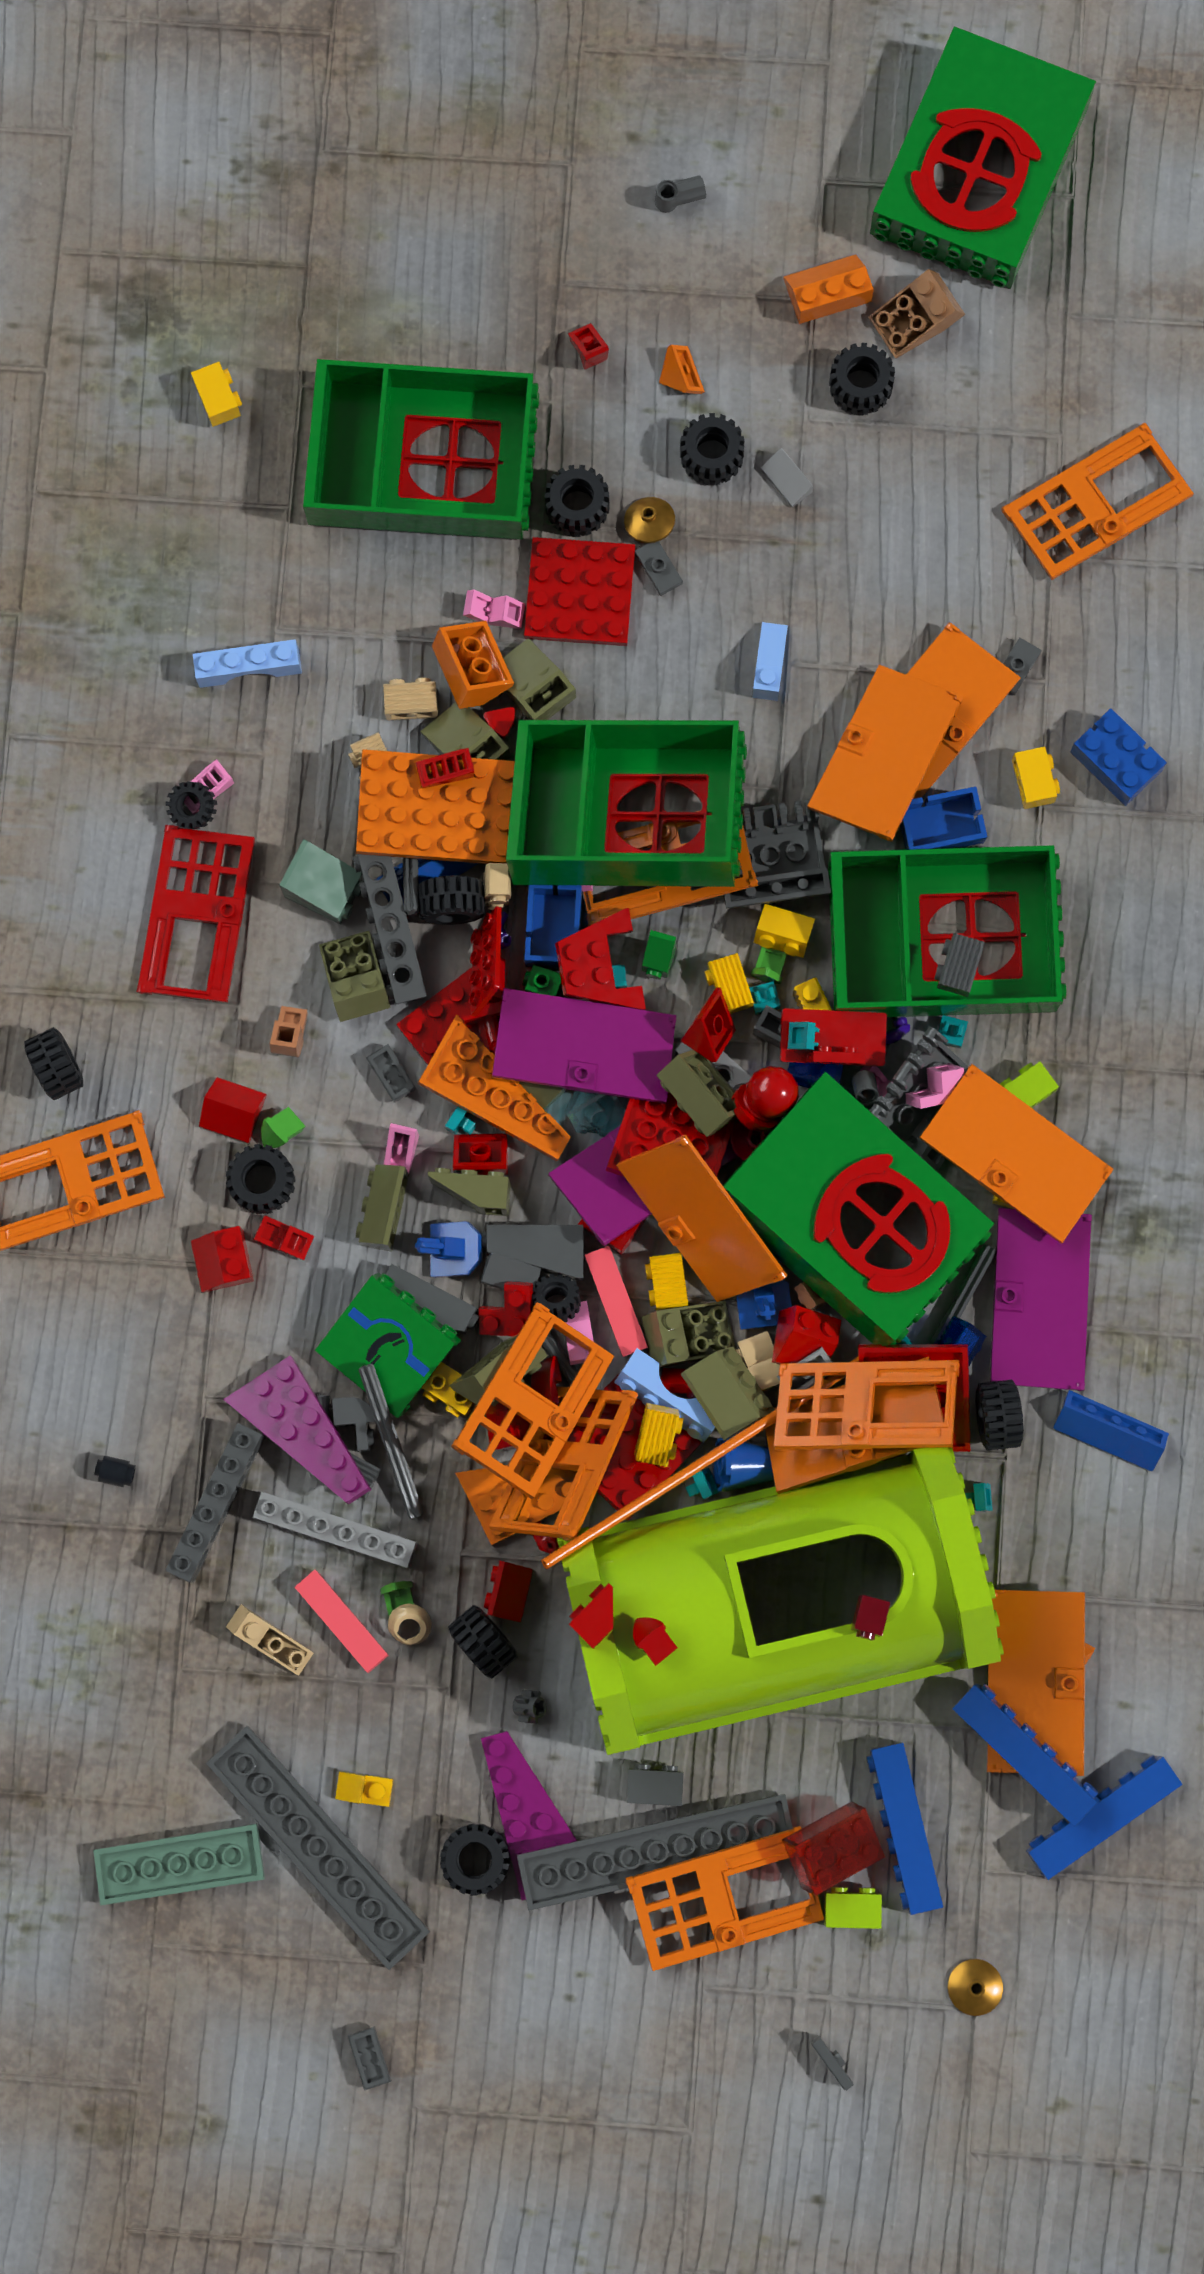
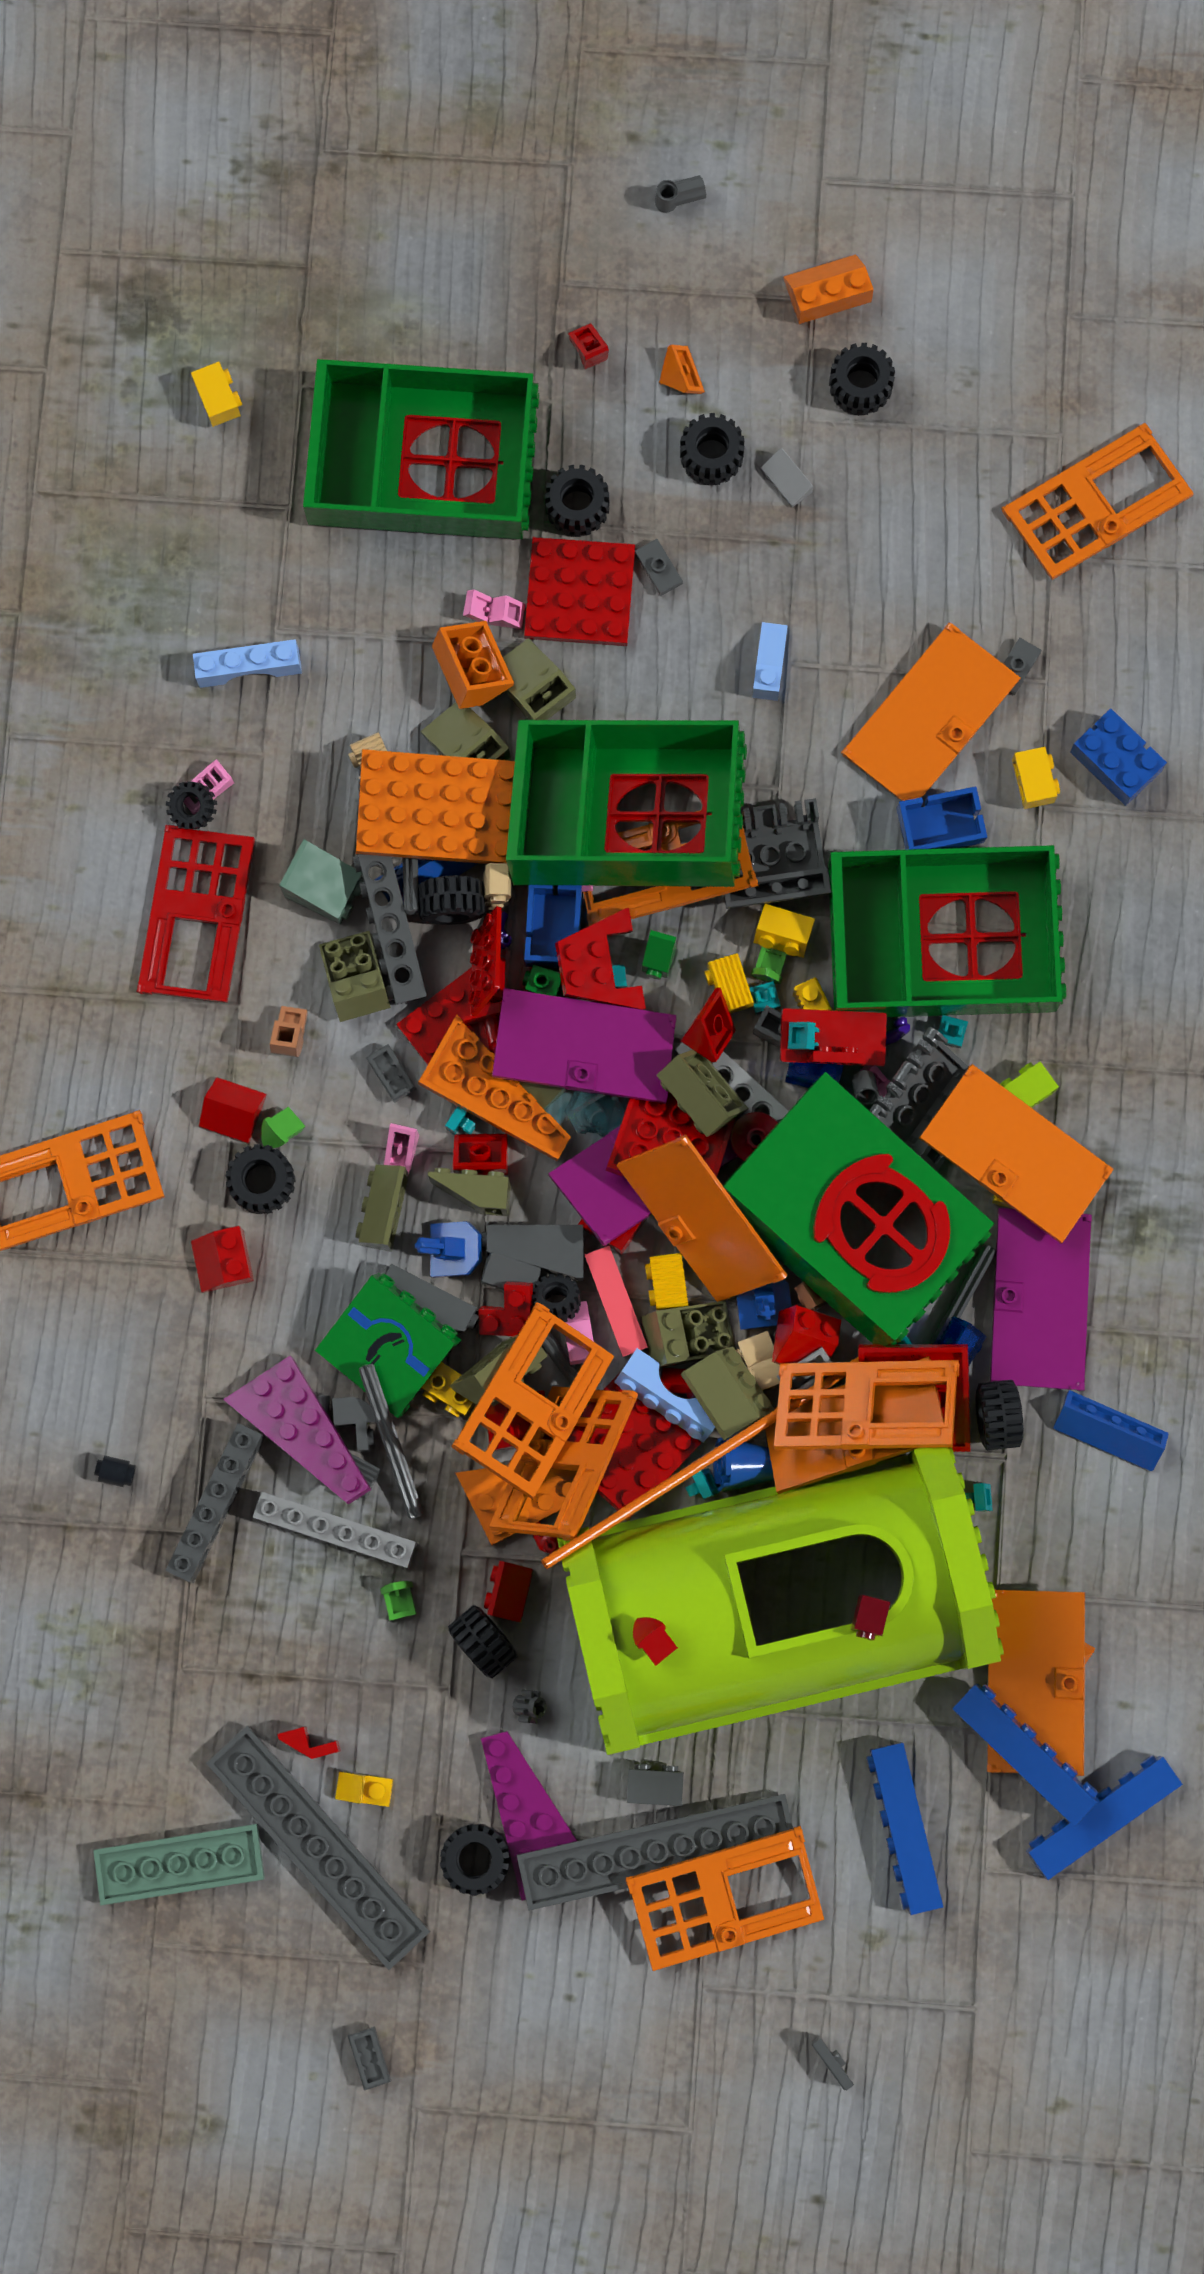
(53, 1063): black tyre -> none
(269, 1639): tan slope -> none
(283, 1237): red slope -> none
(300, 1741): none -> red slope
(341, 1621): coral slope -> none
(410, 699): tan brick -> none
(410, 1611): tan piece -> none
(457, 775): red slope -> none
(501, 720): red tile -> none
(546, 1378): red slope -> none
(596, 1619): red slope -> none
(649, 528): pearl gold dish -> none
(657, 1435): yellow brick -> none
(766, 1098): red tile -> none
(833, 1848): clear red brick -> none
(853, 1909): lime brick -> none
(885, 752): orange door -> none
(916, 313): medium nougat slope -> none
(940, 1084): bright pink slope -> none
(960, 964): dark grey brick -> none
(963, 1978): pearl gold dish -> none
(1006, 99): green panel -> none

